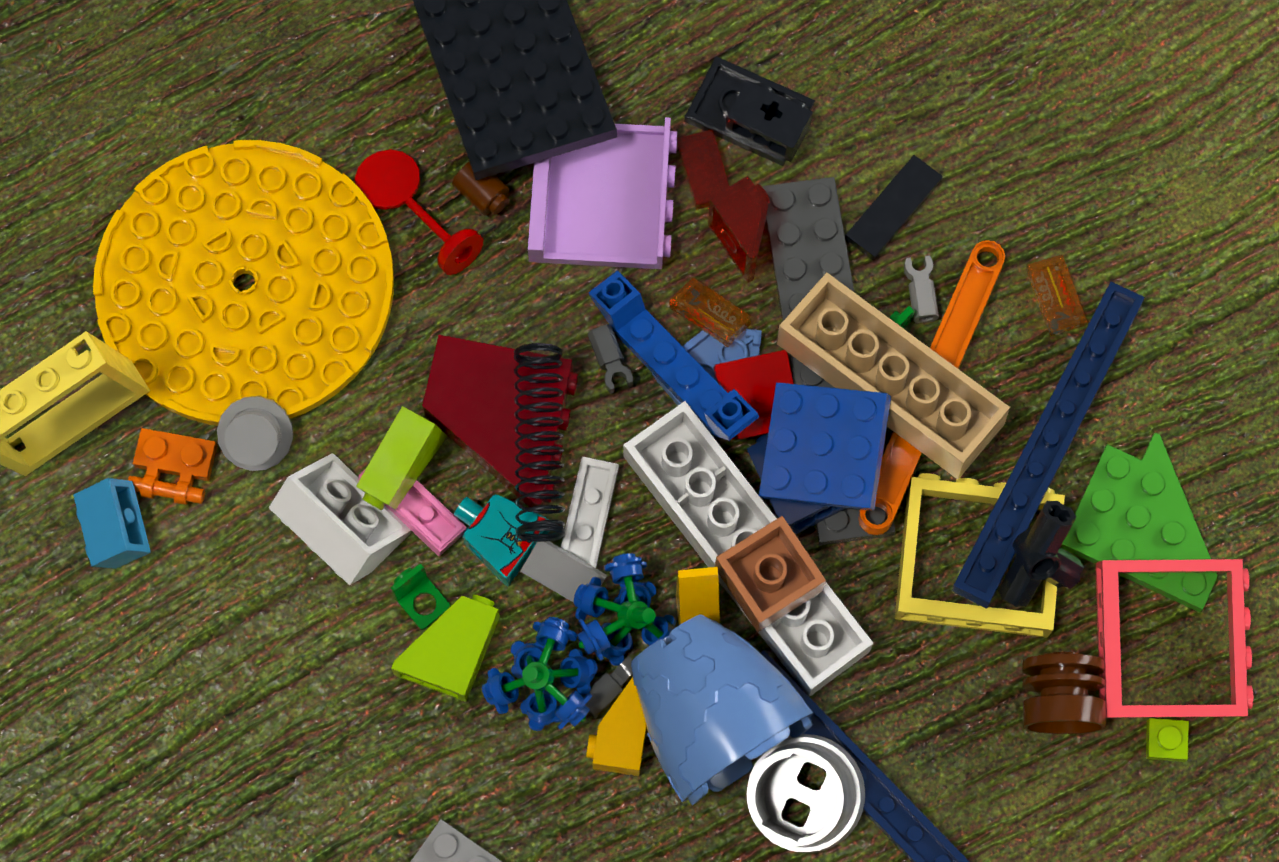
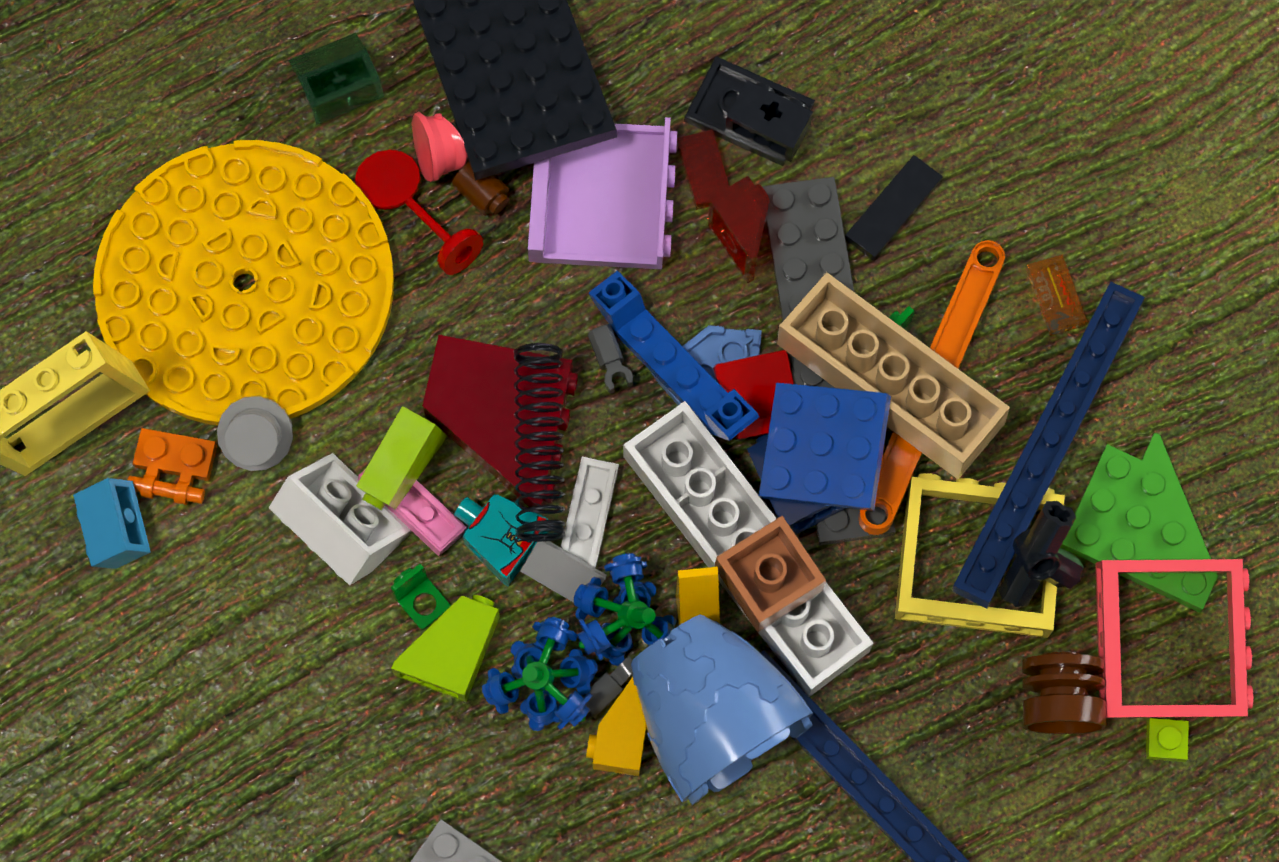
(337, 78): none -> clear green slope
(437, 146): none -> coral hat
(710, 312): clear orange tile -> none
(833, 808): piece -> none
(922, 291): light grey bar -> none

